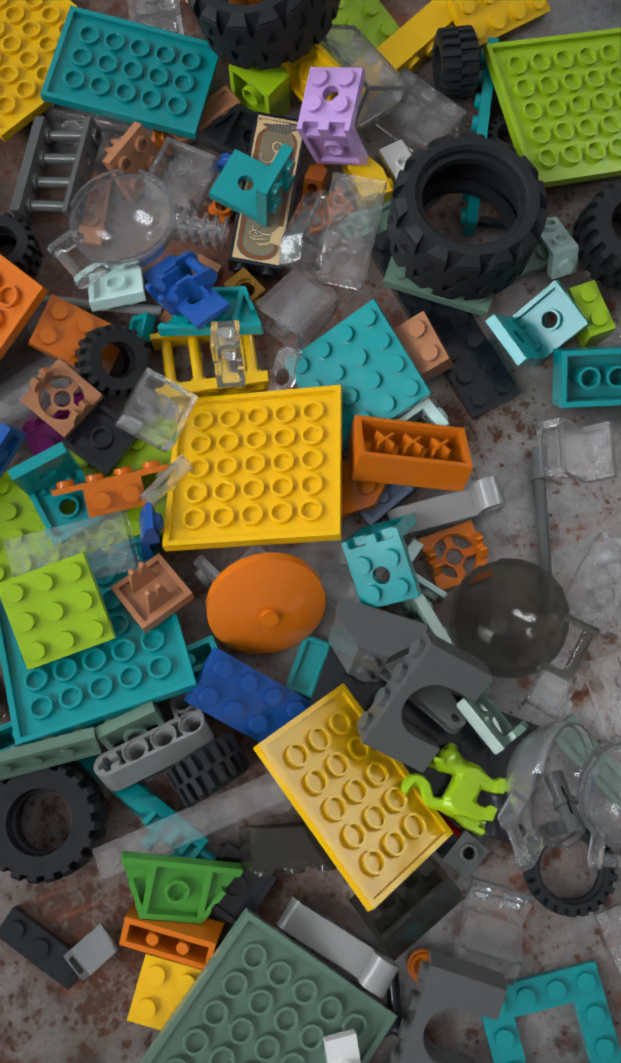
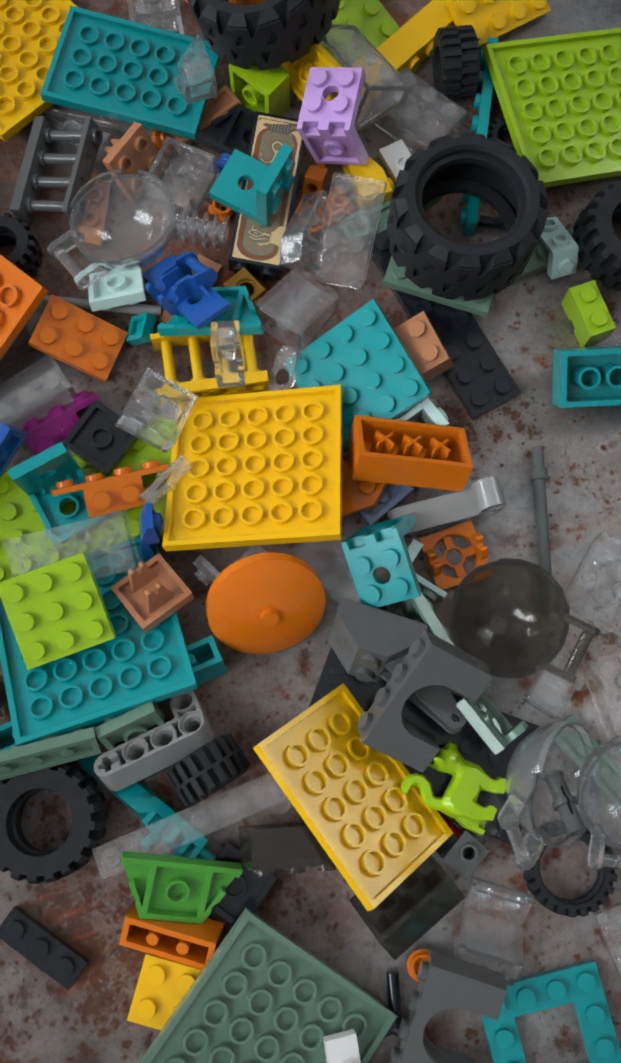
(77, 413): nougat piece -> none
(90, 359): black tyre -> none
(92, 952): brick -> none
(196, 73): none -> clear slope
(244, 697): blue plate -> none
(308, 666): teal tile -> none
(340, 945): light grey beam -> none
(525, 332): teal bracket -> none
(576, 451): clear piece -> none

